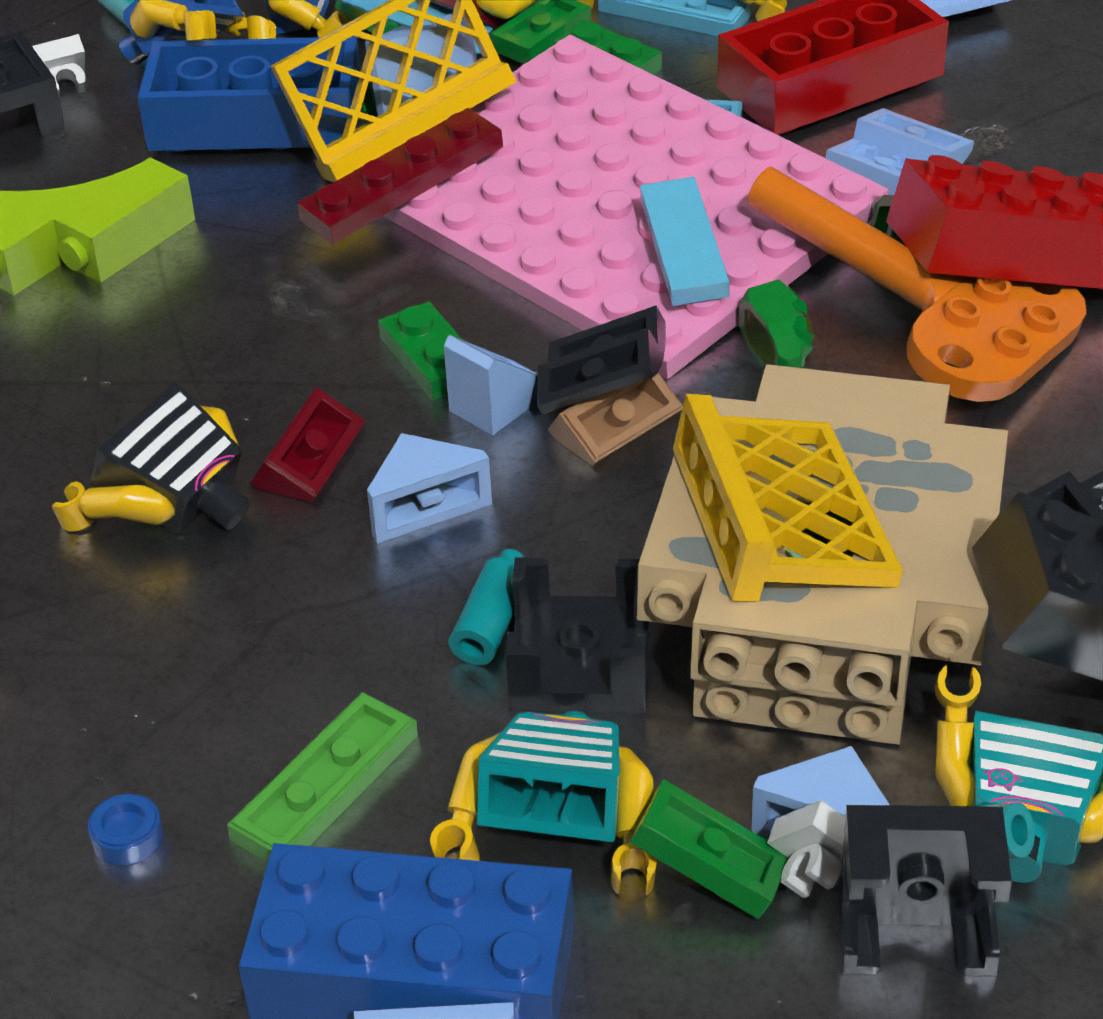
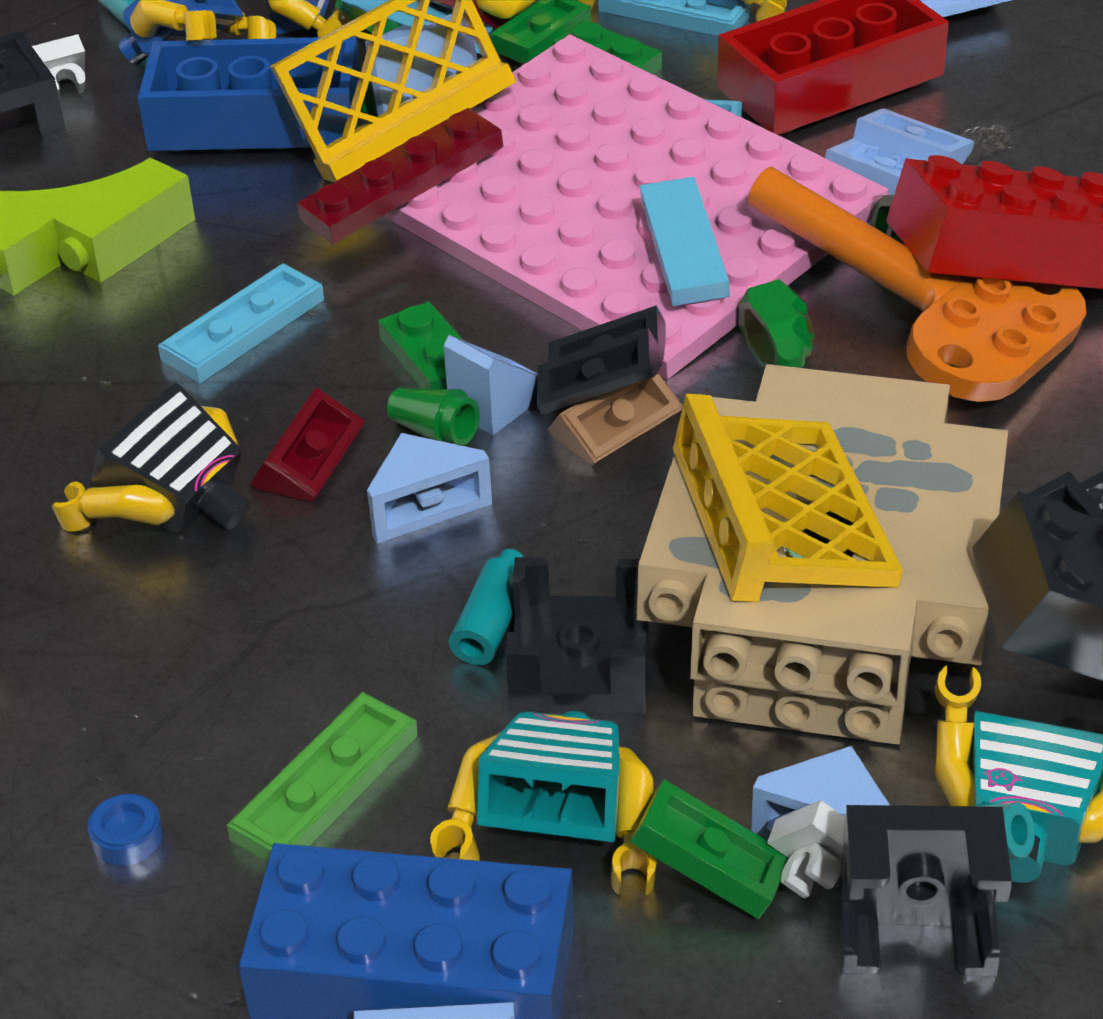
(240, 323): none -> medium azure tile
(435, 413): none -> green cone

